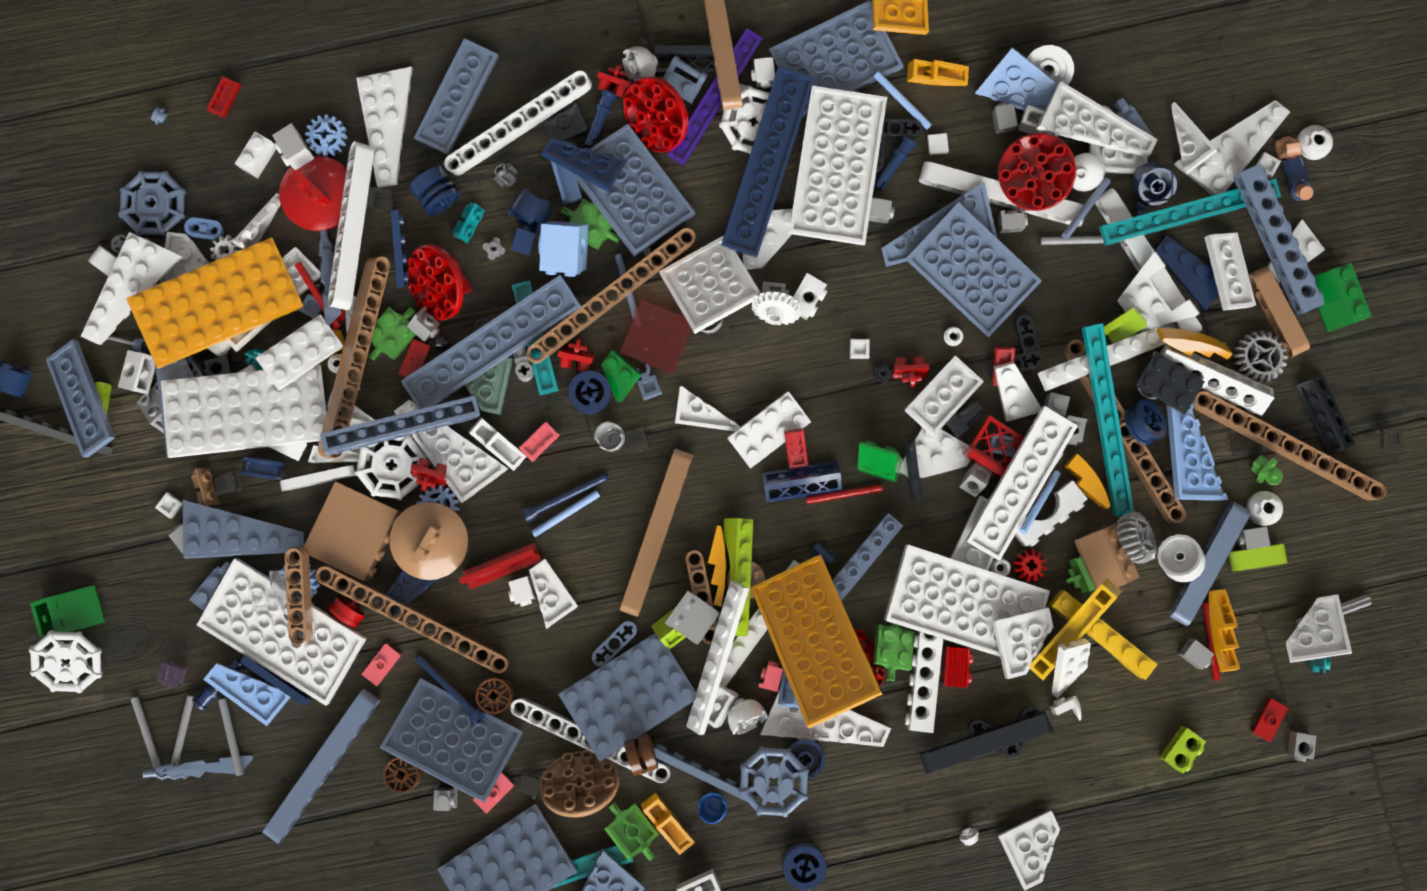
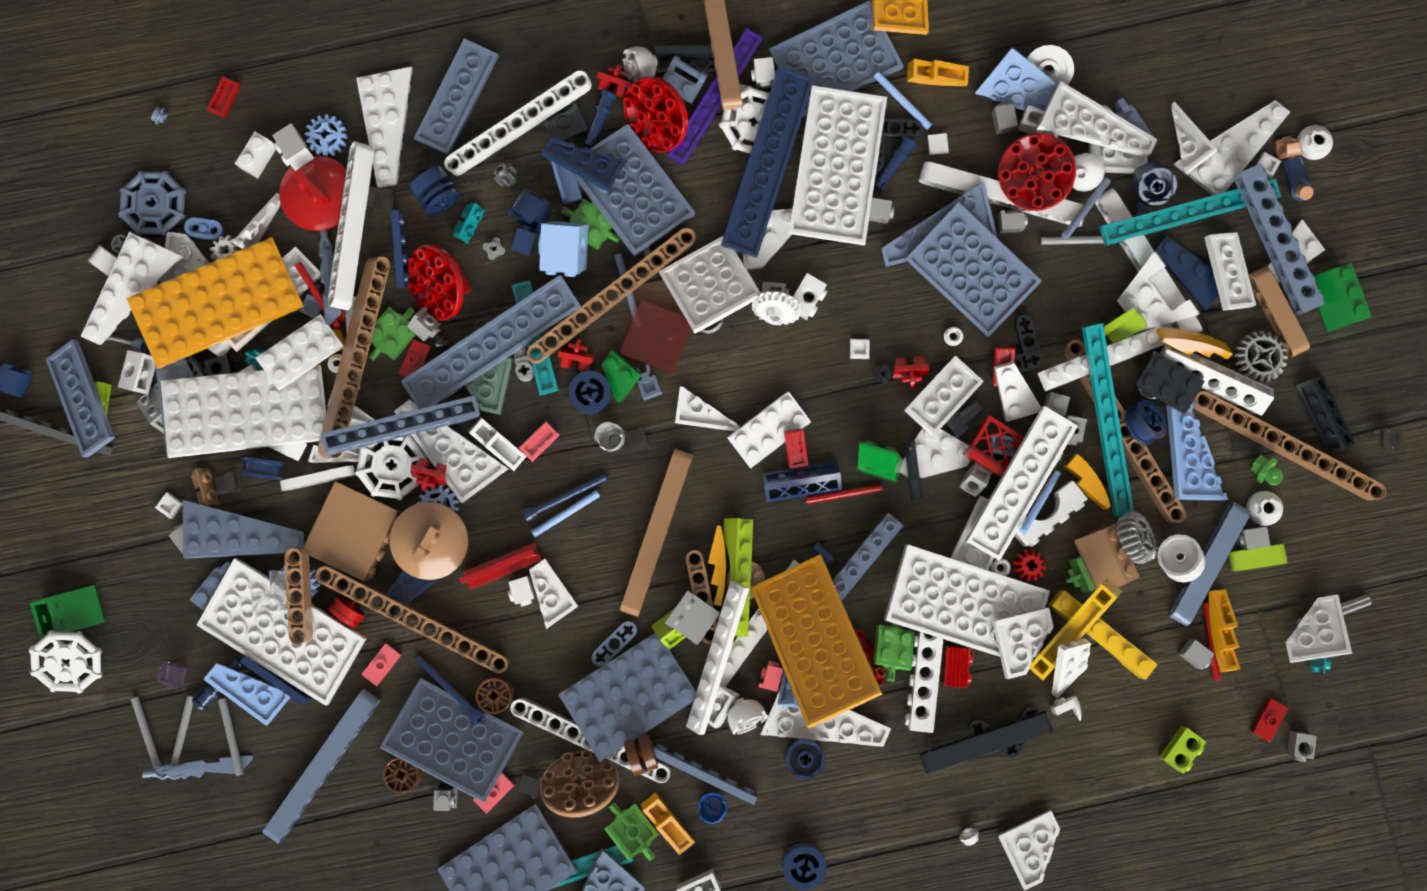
(769, 792): sand blue plate -> none

